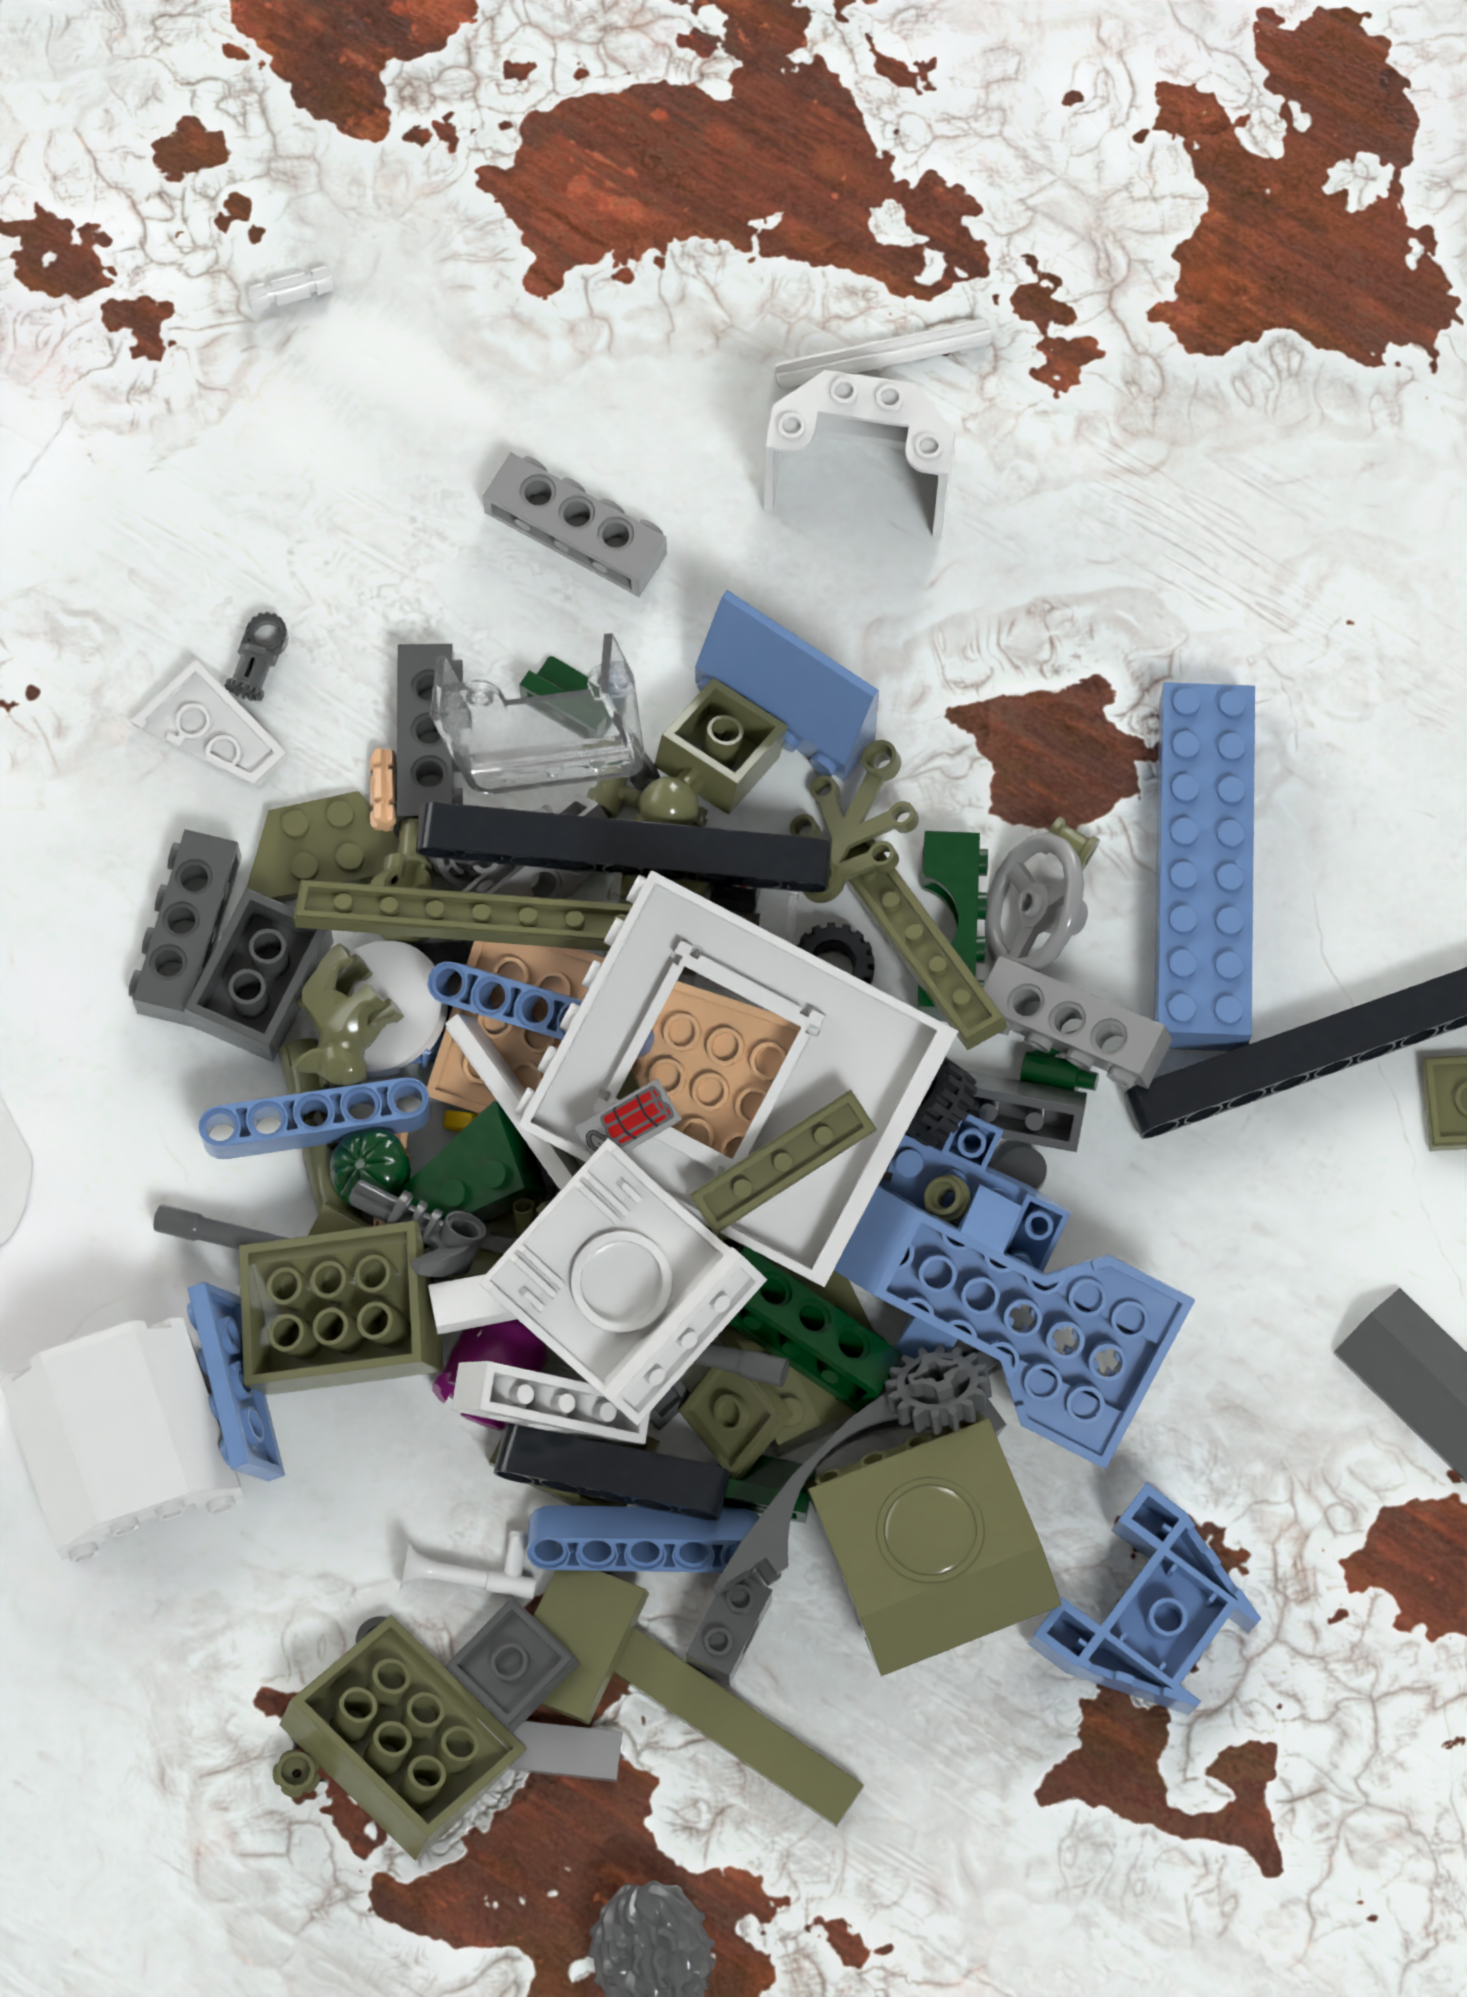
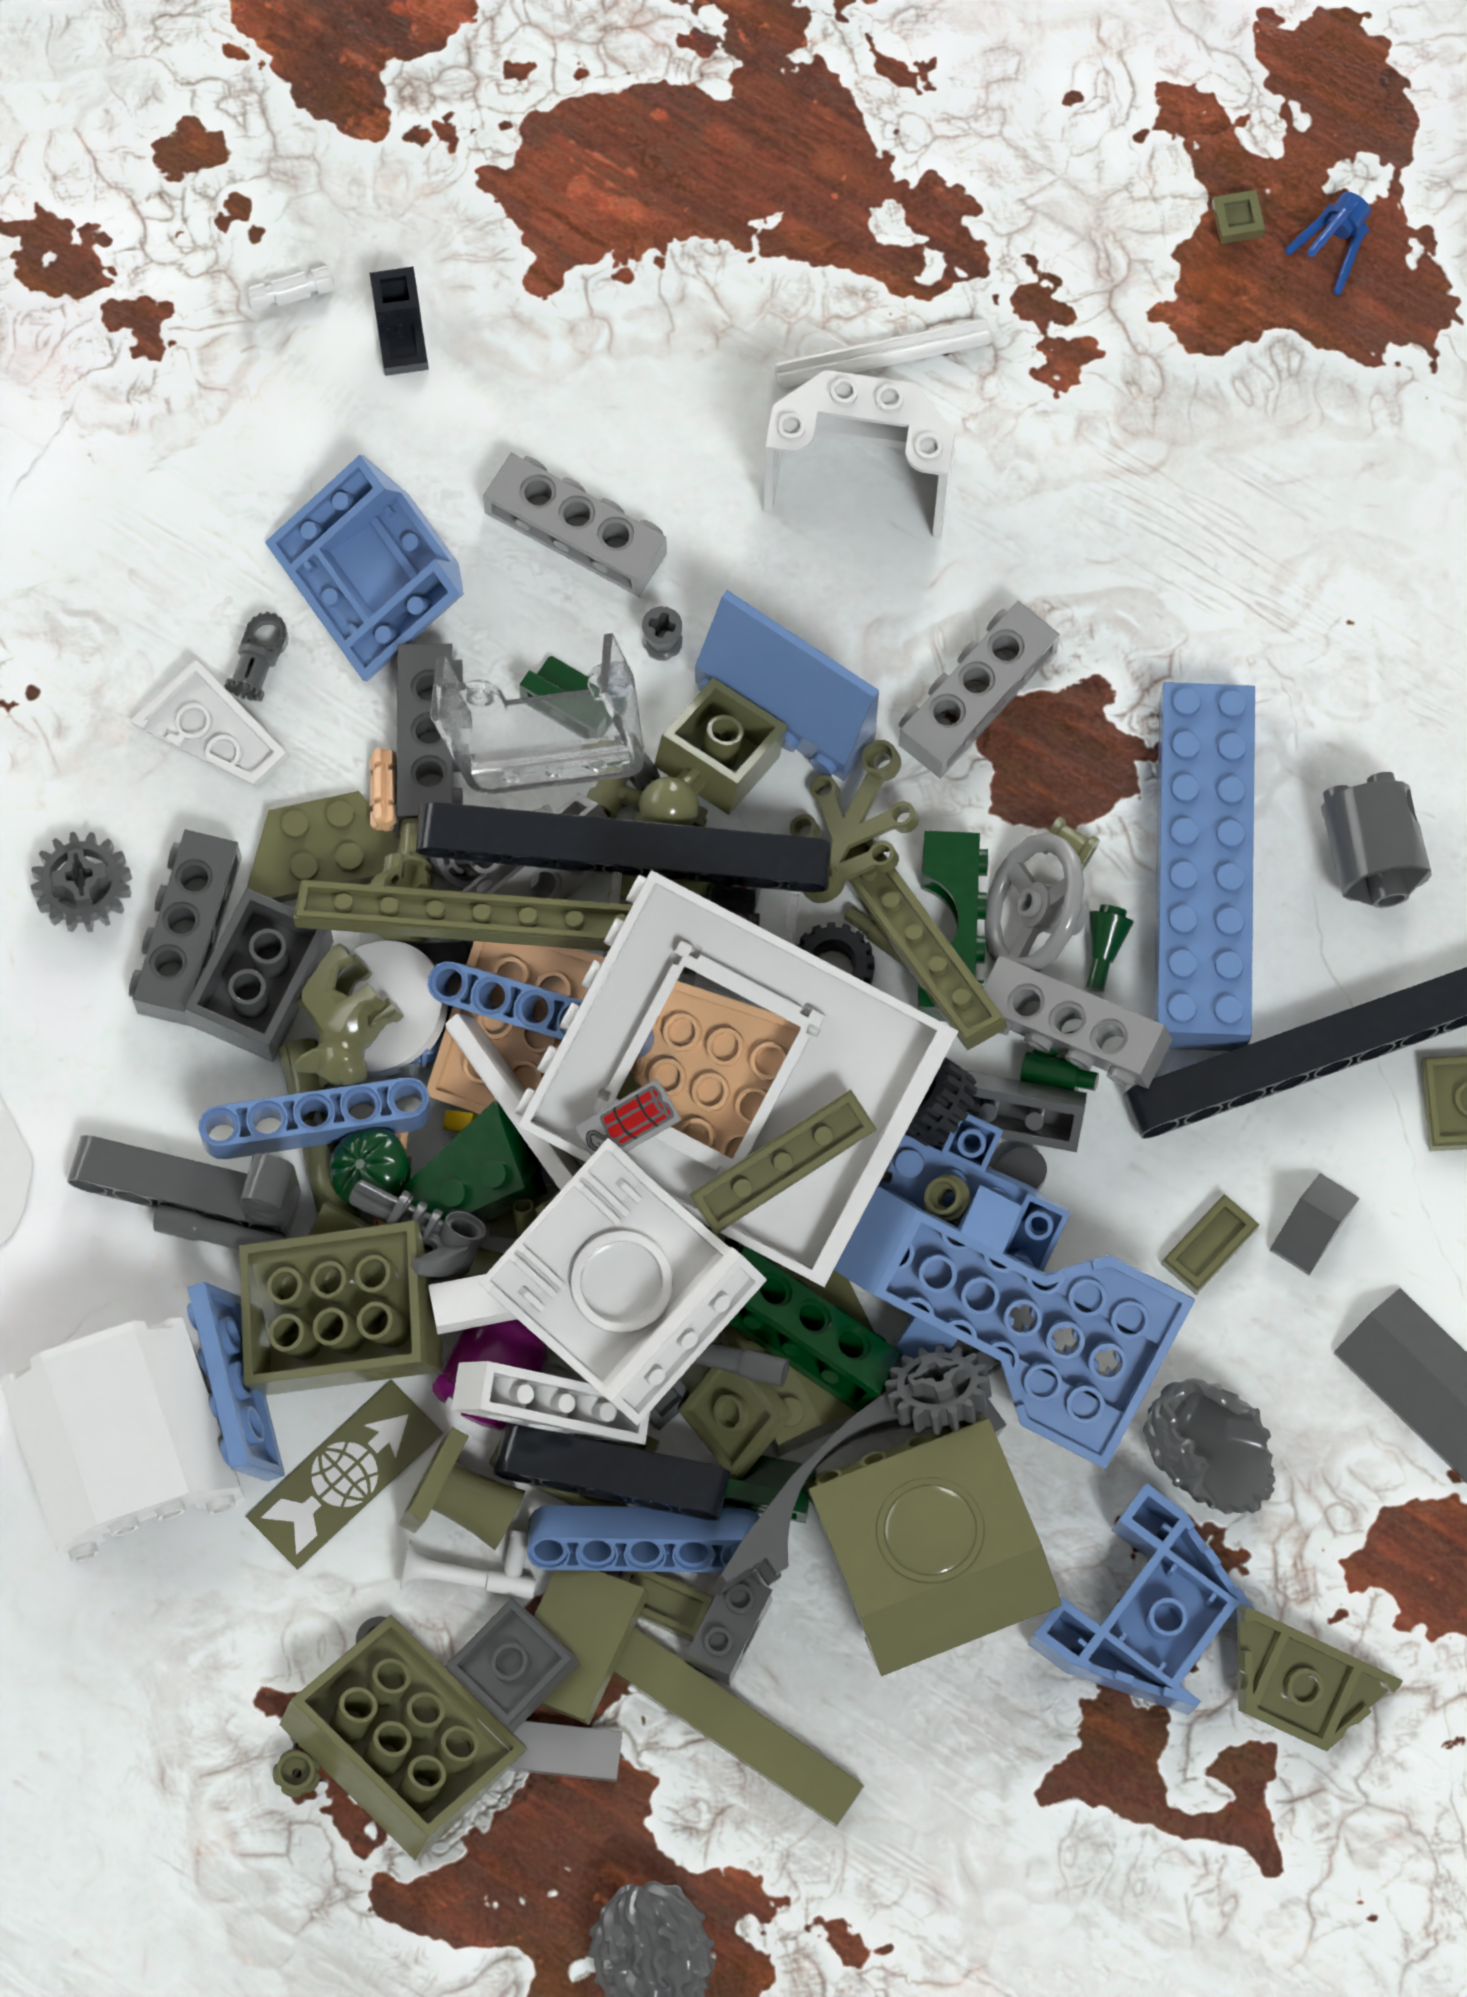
(64, 882): none -> dark grey gear
(255, 1200): none -> dark grey beam
(344, 1474): none -> olive sticker
(368, 565): none -> medium blue slope
(399, 321): none -> black slope
(462, 1495): none -> olive plant
(662, 619): none -> dark grey bush
(671, 1603): none -> olive tile
(872, 932): none -> olive pin
(942, 745): none -> light grey brick
(1107, 933): none -> dark green cone
(1210, 1244): none -> olive tile
(1211, 1445): none -> dark grey hair
(1238, 217): none -> olive plate
(1302, 1681): none -> olive wing
(1314, 1223): none -> dark grey slope
(1342, 220): none -> blue plant
(1376, 840): none -> dark grey cylinder

